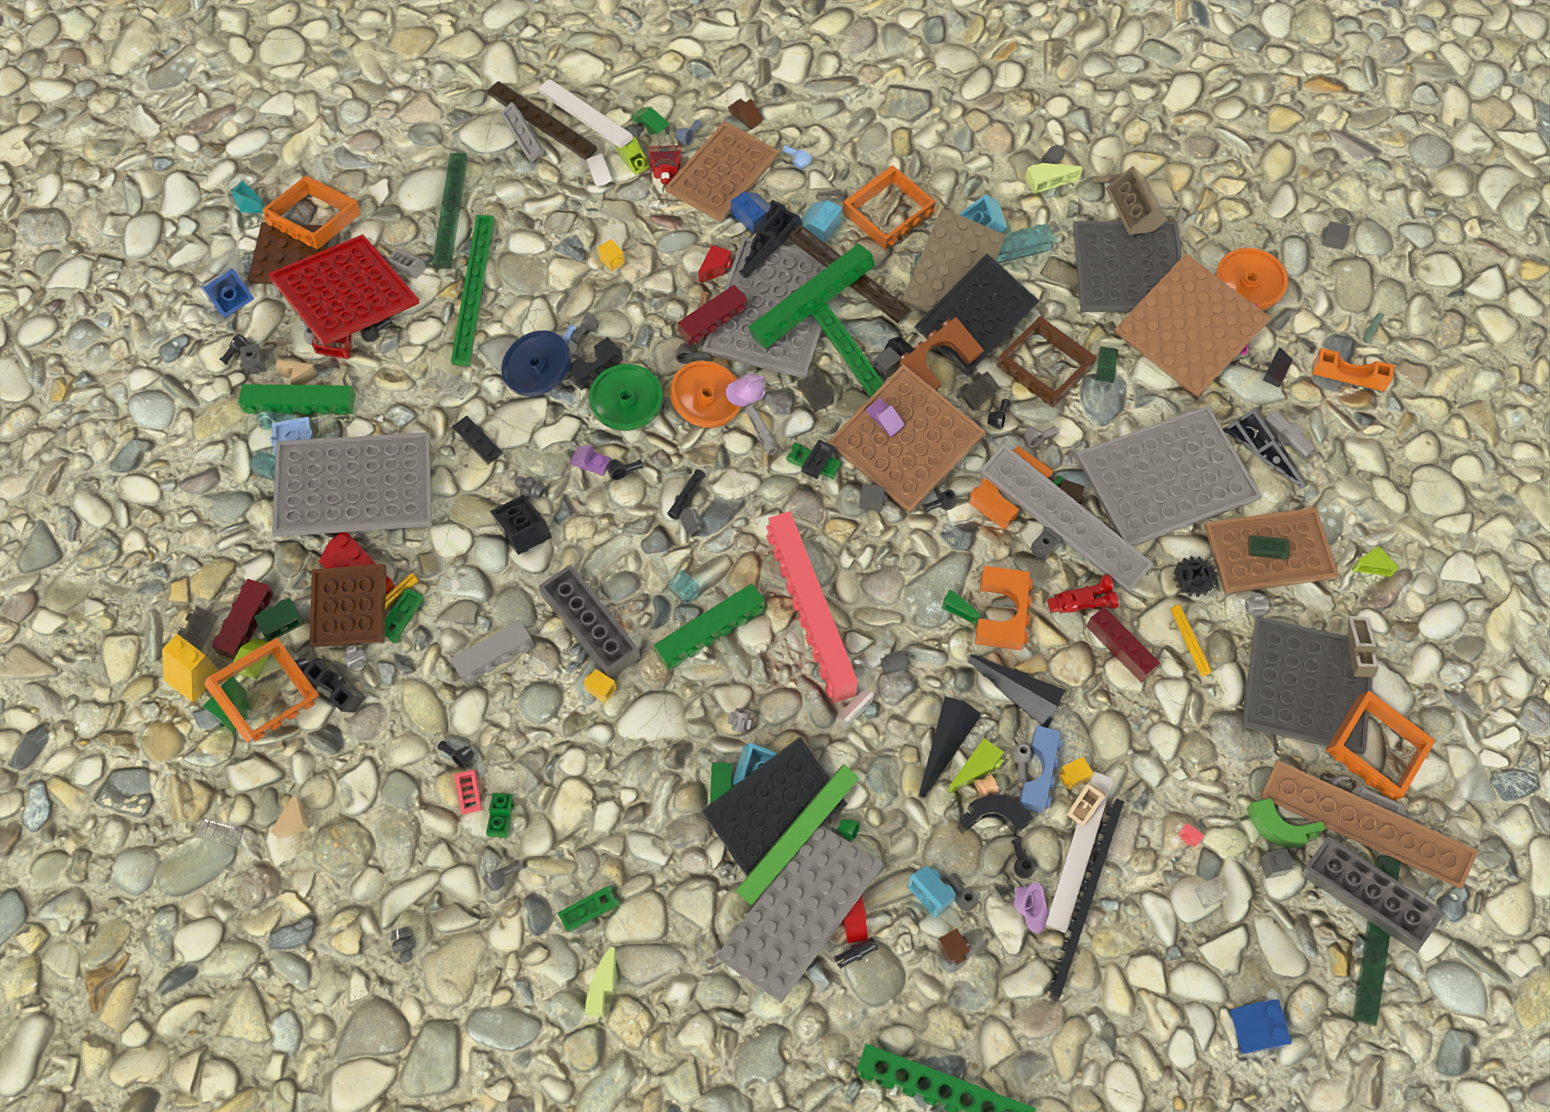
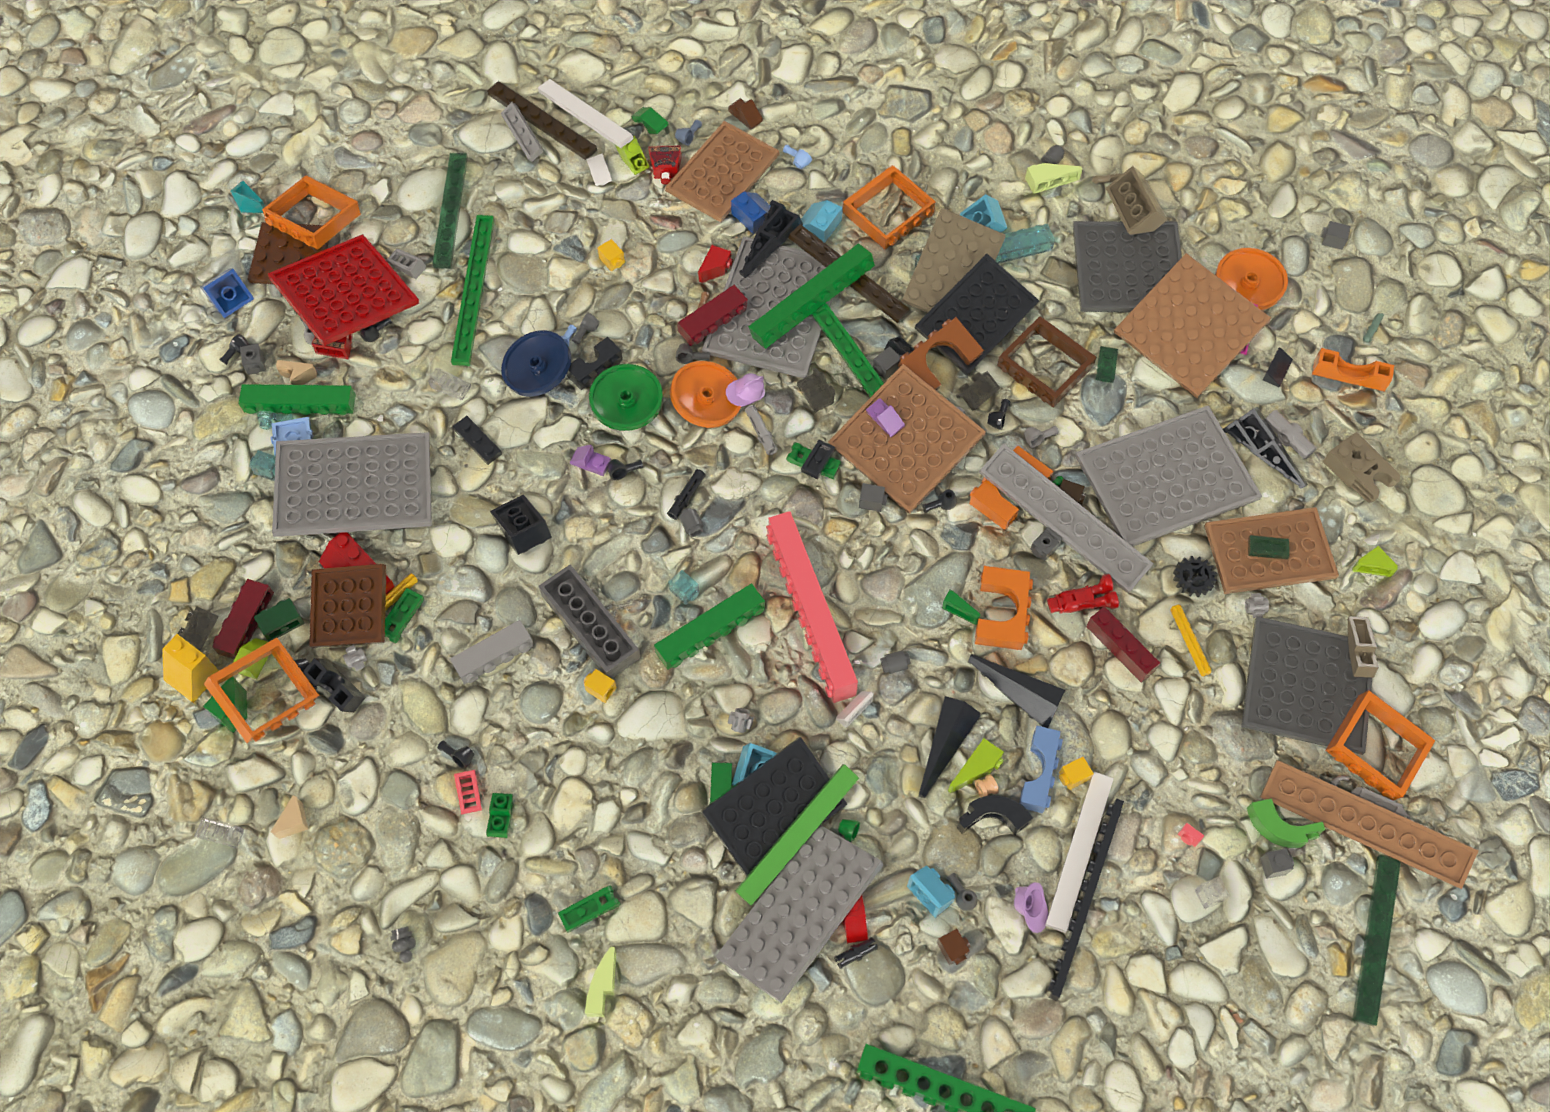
(495, 879): dark grey bar -> none
(530, 487): dark grey piece -> none
(1018, 868): black bar -> none
(1021, 760): light grey bar -> none
(1086, 804): tan slope -> none
(1260, 1026): blue slope -> none
(1359, 466): none -> dark tan brick
(1373, 894): flat silver brick -> none

